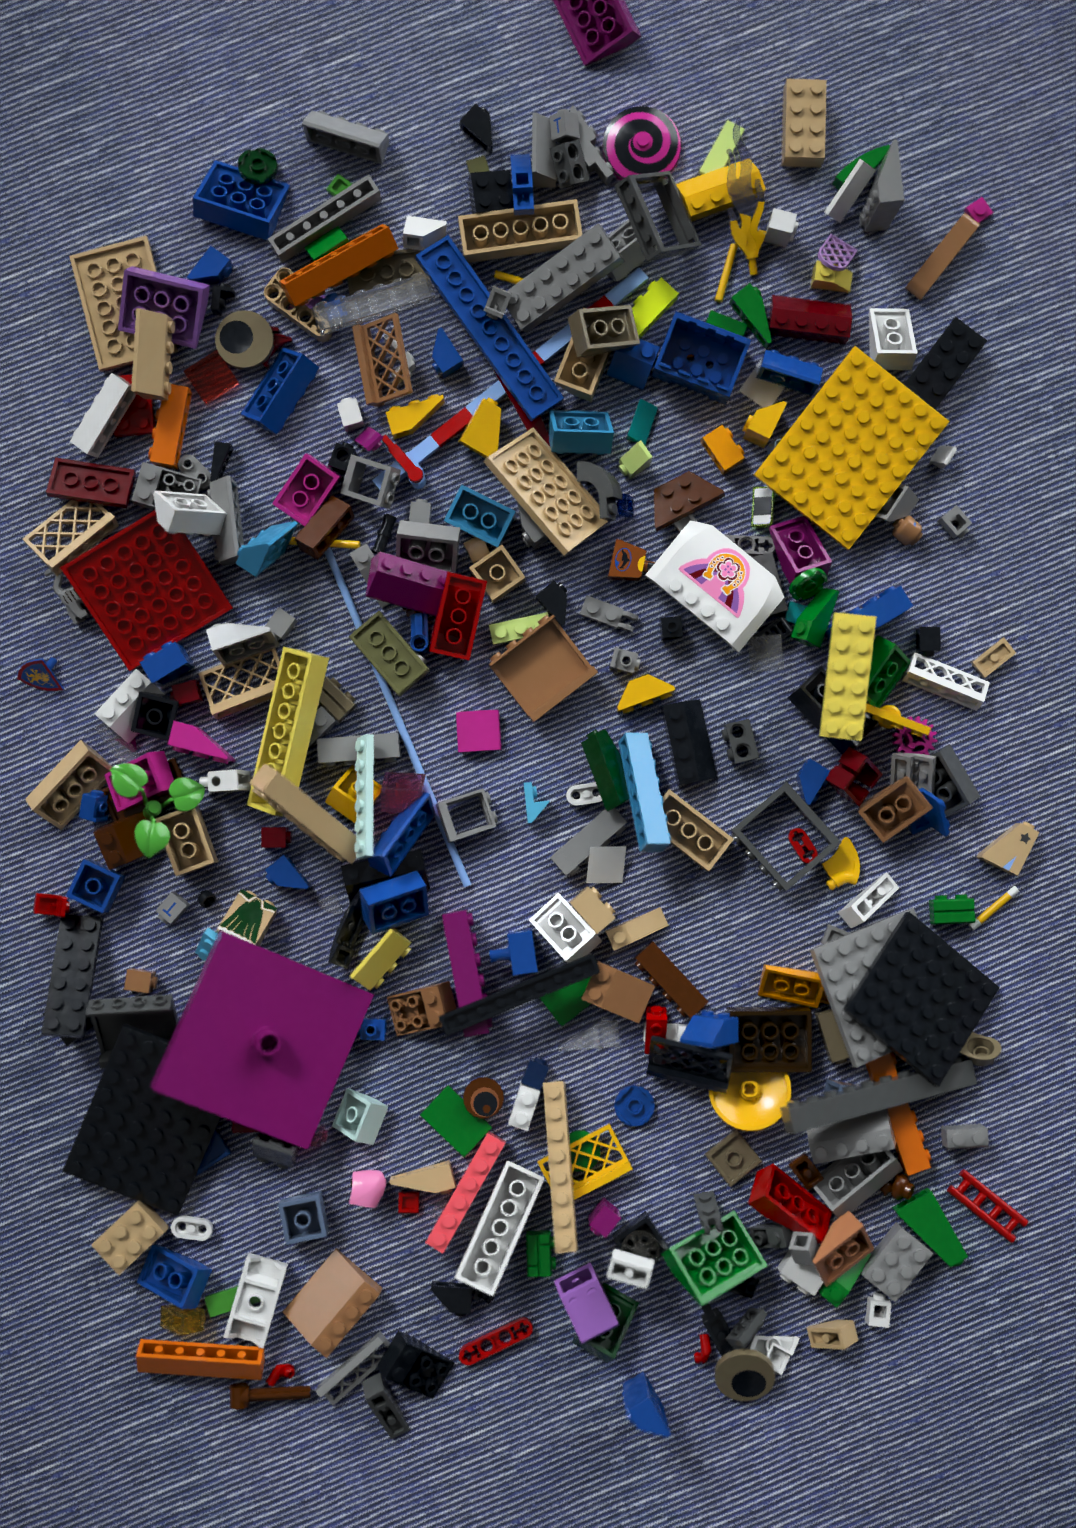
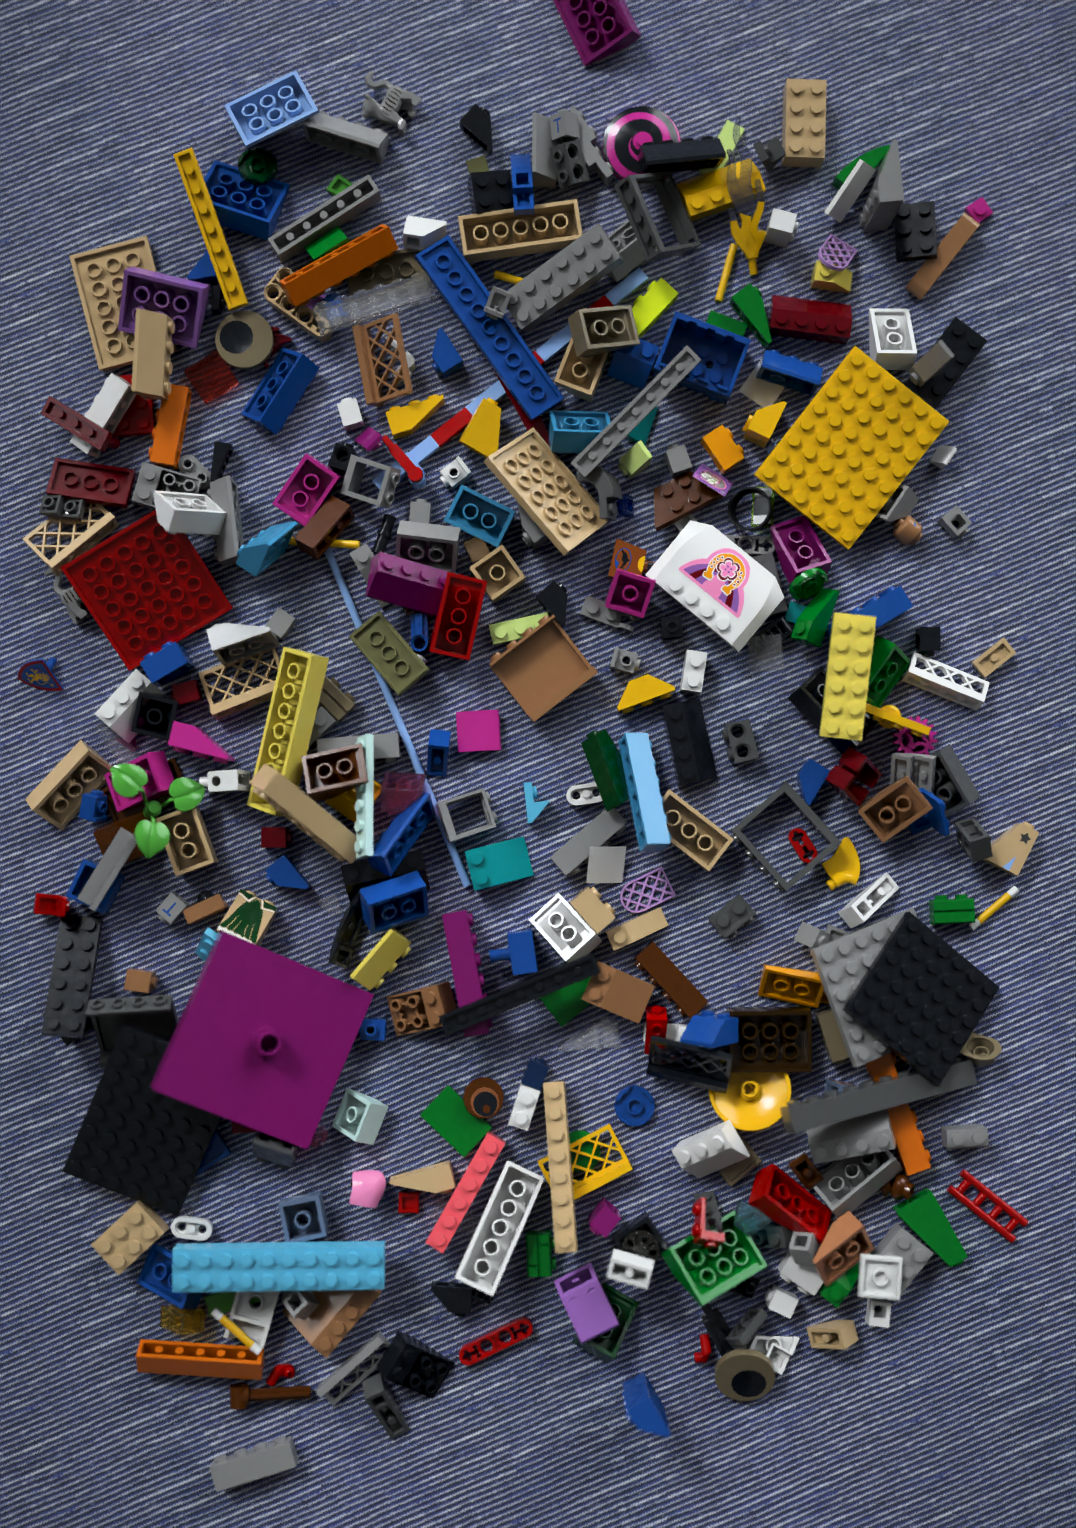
(61, 508): none -> dark grey slope
(79, 425): none -> dark red piece
(108, 868): none -> light grey fence
(205, 909): none -> medium nougat slope
(210, 229): none -> yellow tile
(236, 1331): none -> yellow bar
(253, 1463): none -> light grey brick
(271, 109): none -> light blue slope
(278, 1266): none -> medium azure brick
(299, 1303): none -> light grey slope
(334, 771): none -> reddish brown slope
(394, 101): none -> light grey animal
(438, 752): none -> blue slope
(462, 475): none -> white brick
(499, 863): none -> teal slope
(629, 593): none -> dark pink slope
(636, 411): none -> light grey plate
(646, 885): none -> lavender window
(677, 460): none -> light grey brick
(681, 156): none -> black slope
(693, 672): none -> white brick
(701, 1236): none -> red bracket
(710, 1150): none -> white slope
(713, 479): none -> sticker
(732, 916): none -> dark grey bracket
(735, 500): none -> black tyre
(749, 1218): none -> clear light blue slope
(770, 153): none -> dark grey slope
(781, 1301): none -> white brick
(811, 936): none -> light grey brick
(880, 1276): none -> white tile
(915, 232): none -> black plate
(930, 364): none -> light grey slope
(973, 839): none -> dark grey brick

